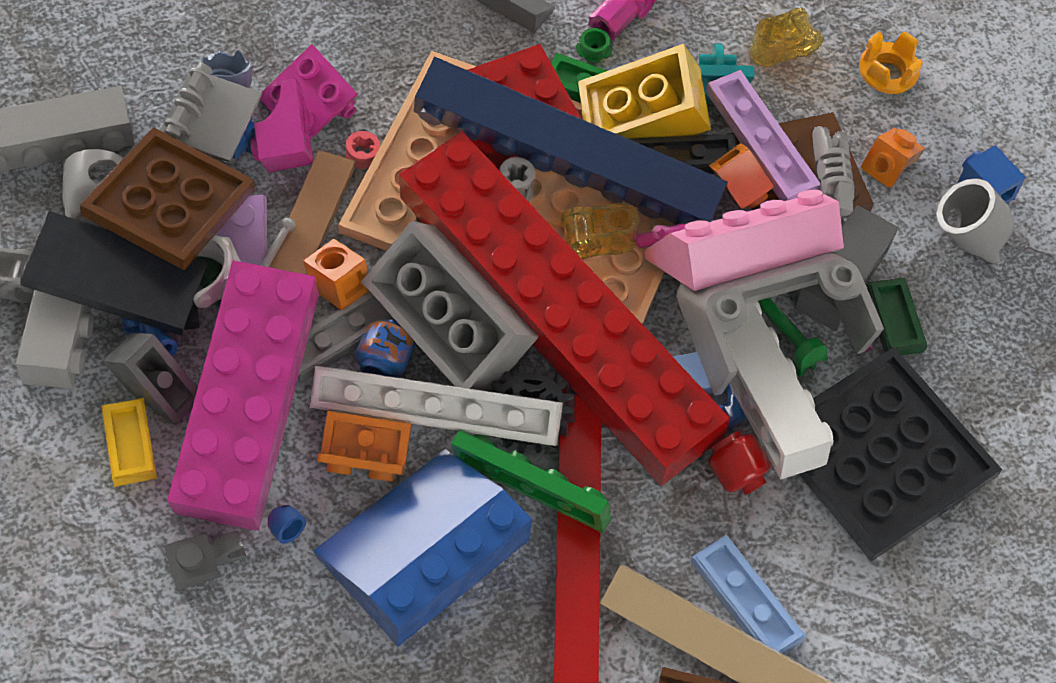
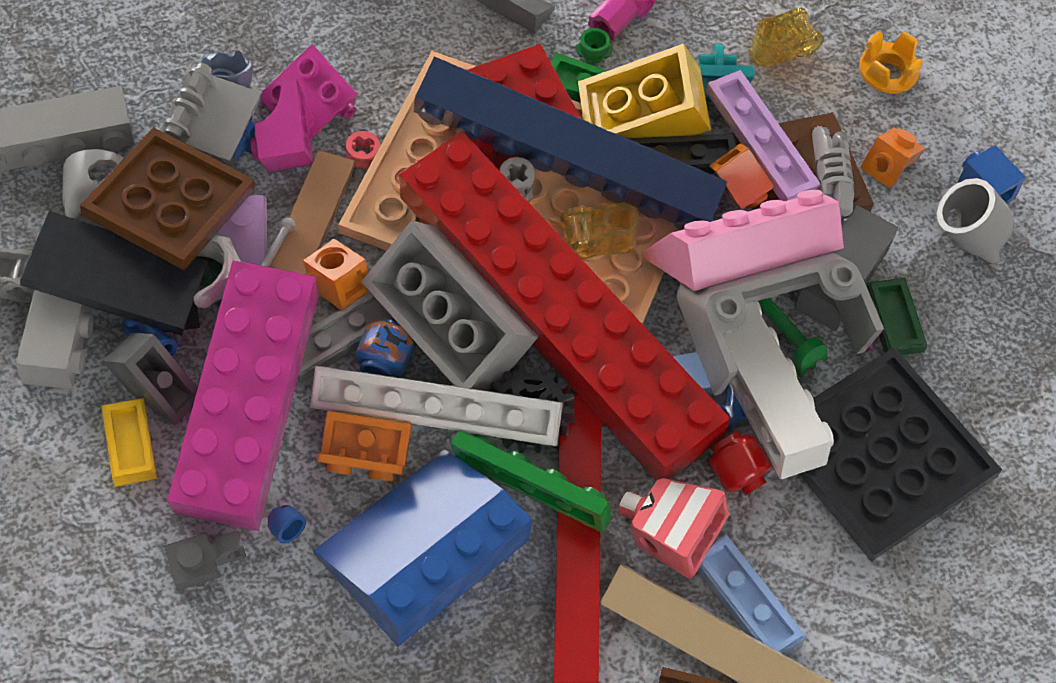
(660, 231): dark pink helmet -> none
(676, 522): none -> coral torso

